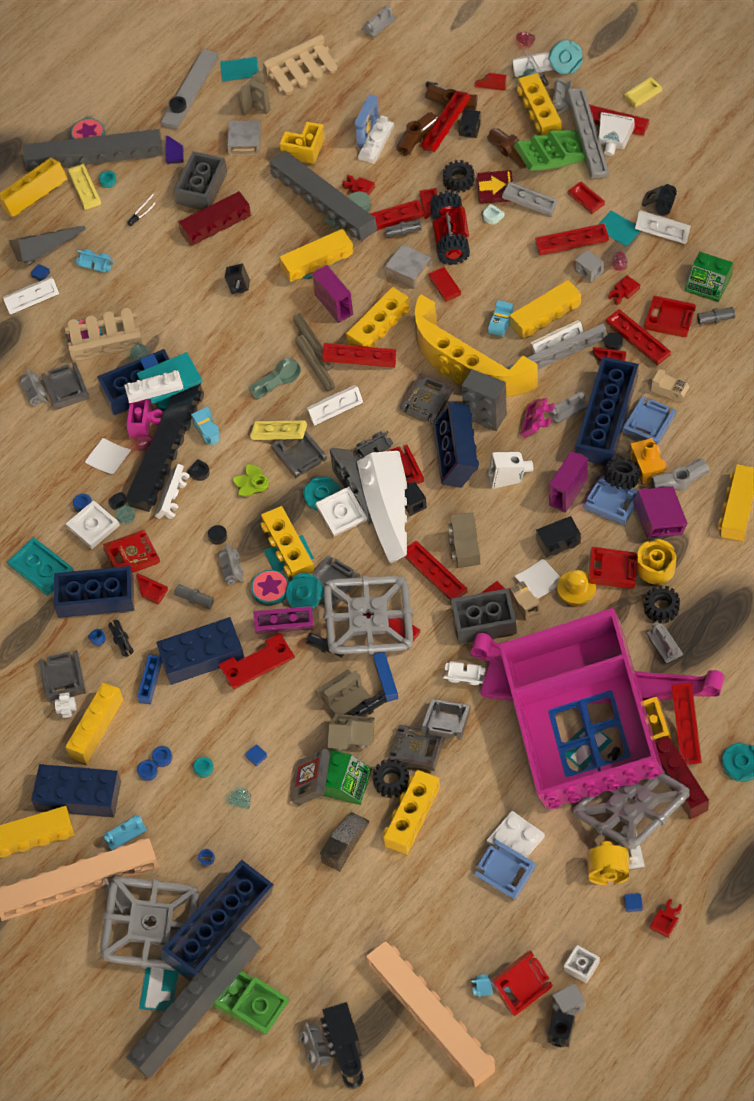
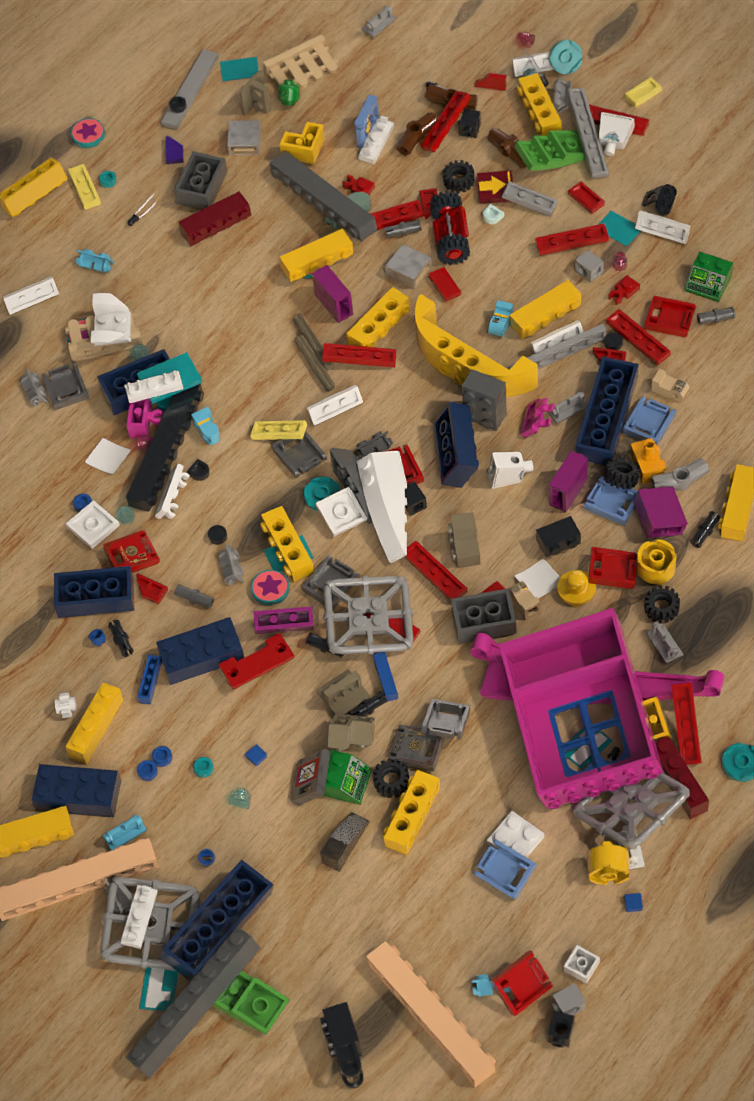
(35, 246): dark grey wedge -> none
(38, 565): teal tile -> none
(40, 272): blue piece -> none
(62, 673): flat silver container -> none
(95, 149): dark grey brick -> none
(112, 320): none -> white piece
(117, 501): black tile -> none
(139, 916): none -> white plate
(148, 361): blue piece -> none
(237, 278): black brick -> none
(249, 481): lime plate -> none
(285, 372): sand green piece -> none
(288, 92): none -> green head
(304, 591): teal tile -> none
(311, 1036): light grey hinge -> none
(425, 400): flat silver container -> none
(455, 673): white hinge -> none
(666, 920): red plate -> none
(705, 529): none -> black pin

